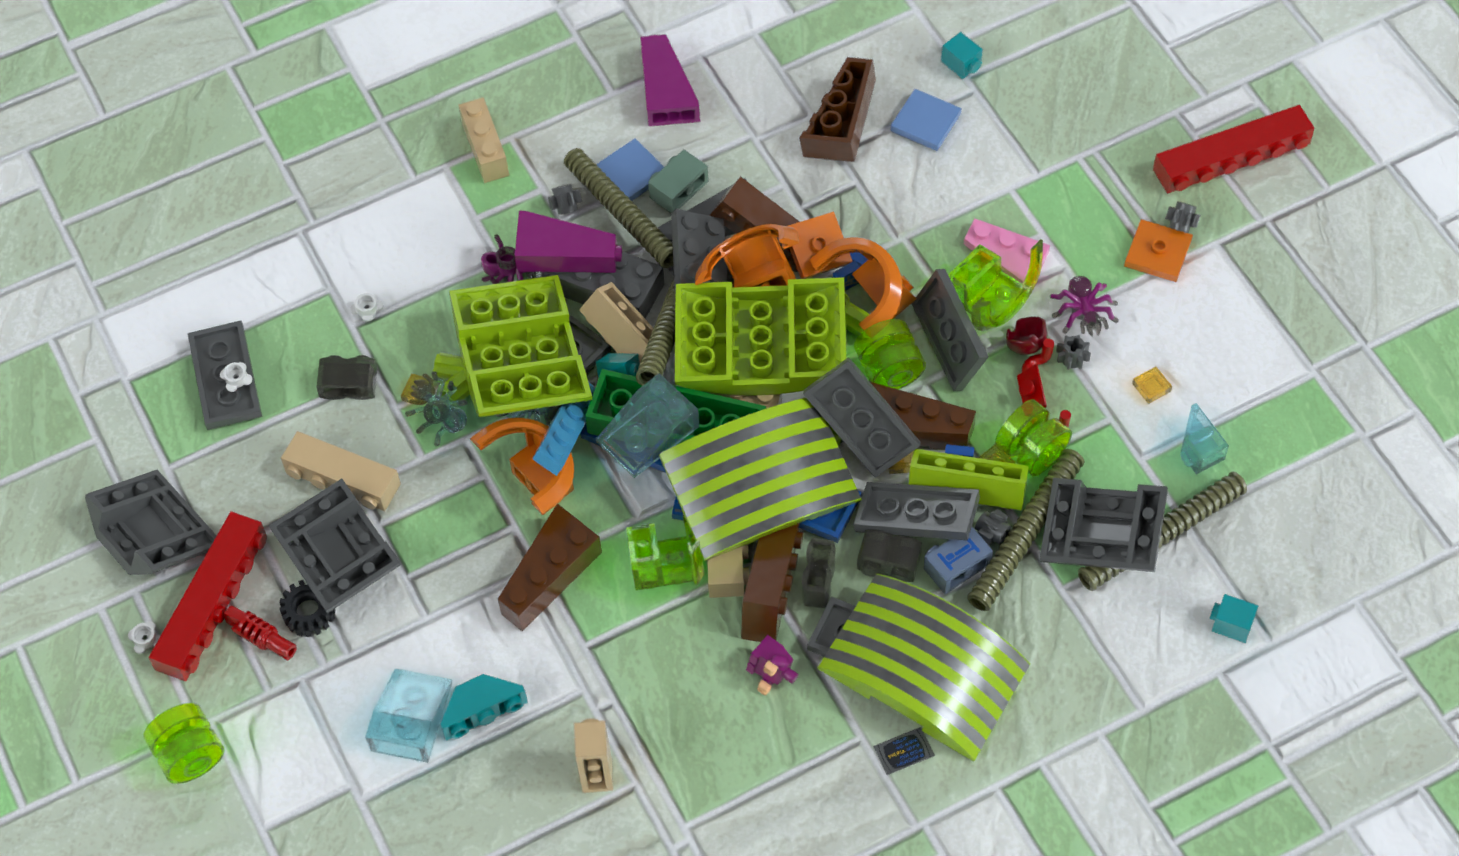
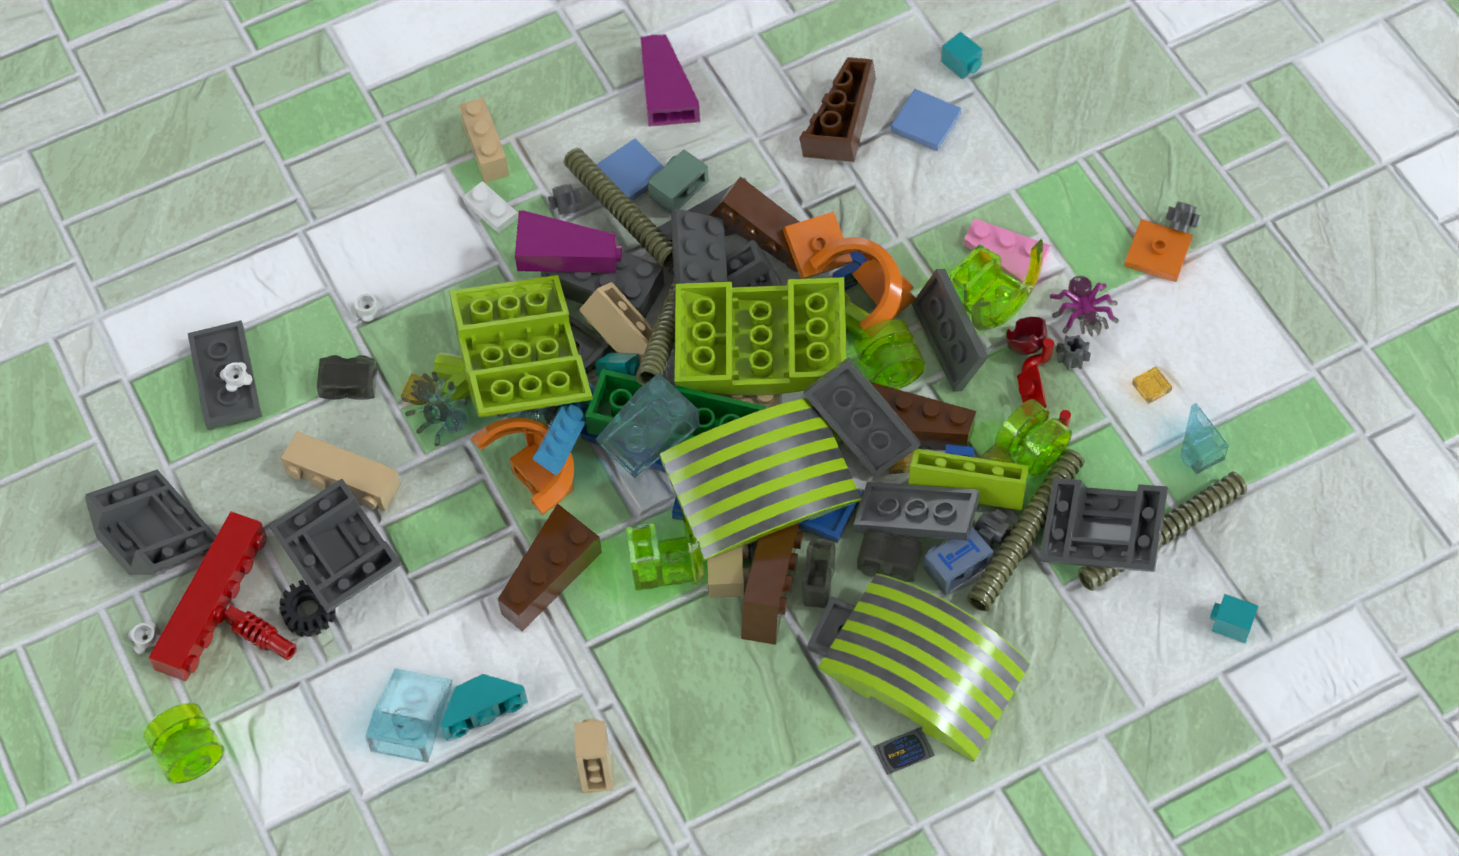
(490, 207): none -> white plate
(502, 264): animal -> none
(753, 257): orange piece -> none
(771, 663): magenta piece -> none
(1233, 149): red brick -> none

